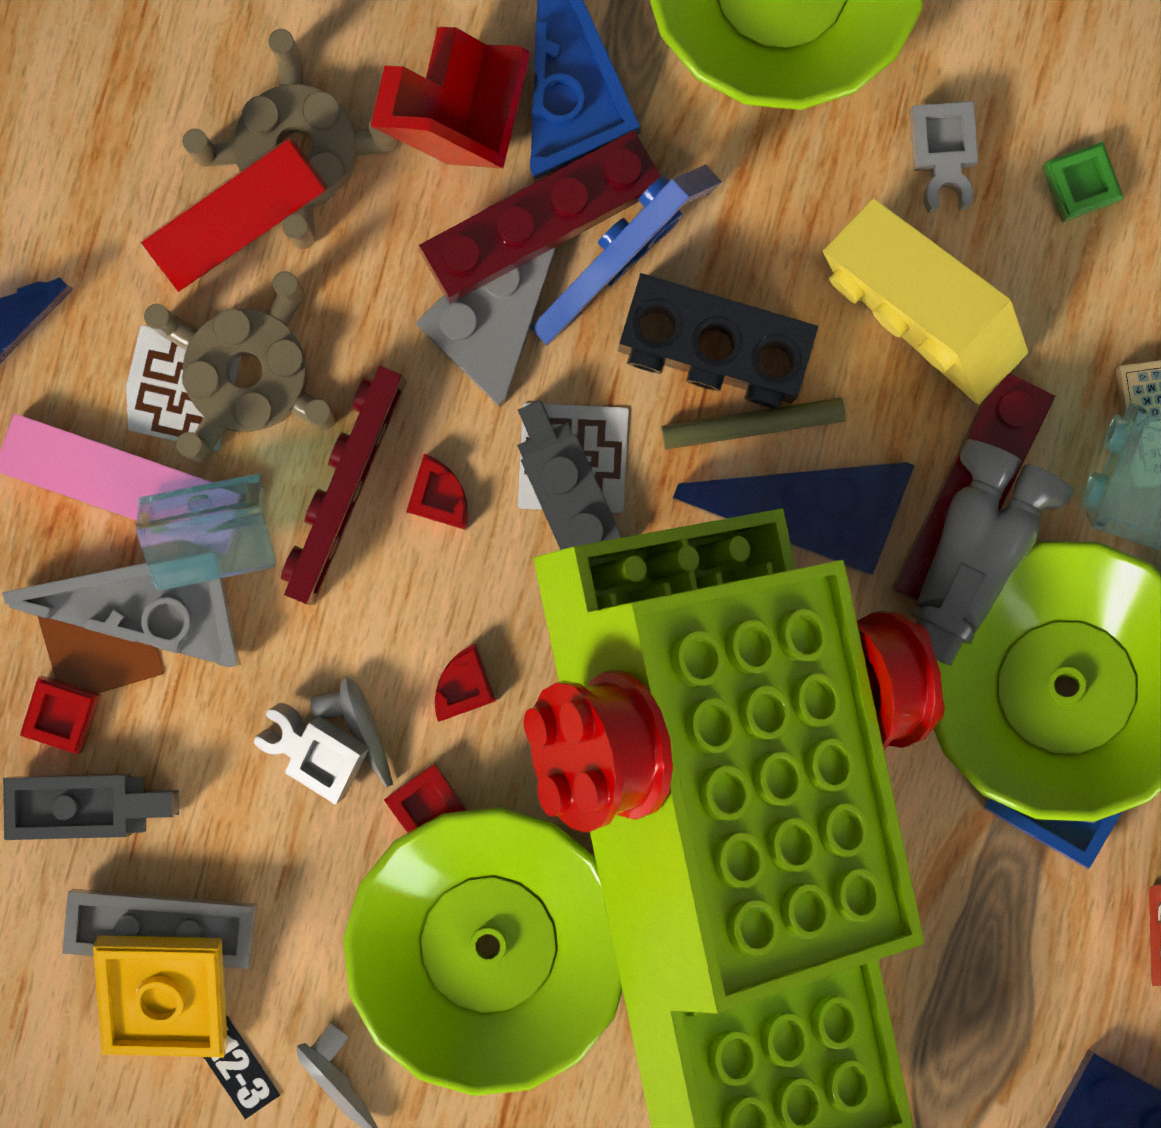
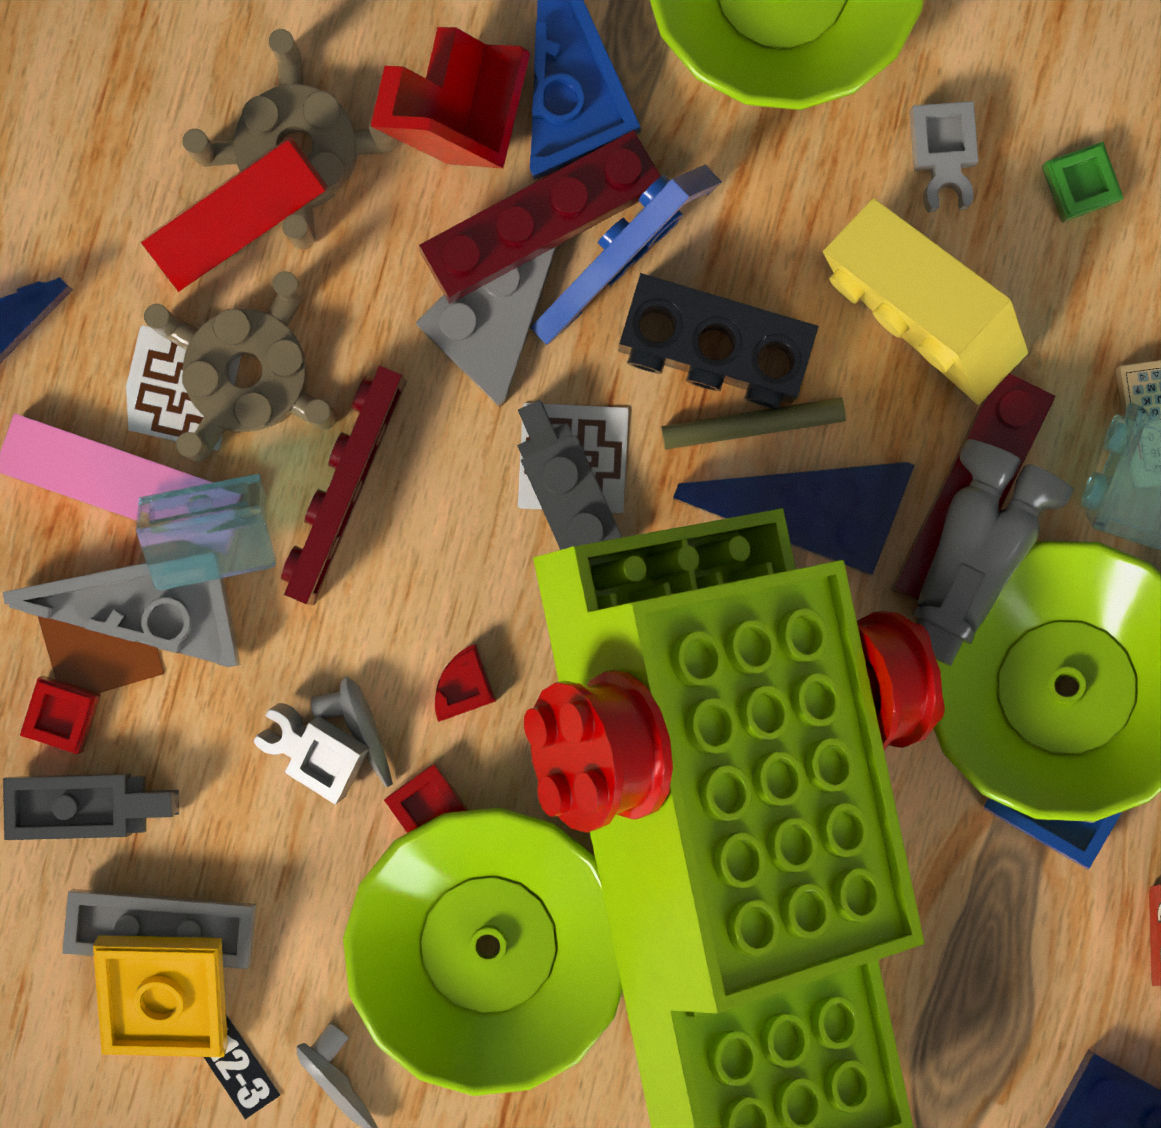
(438, 495): red tile -> none

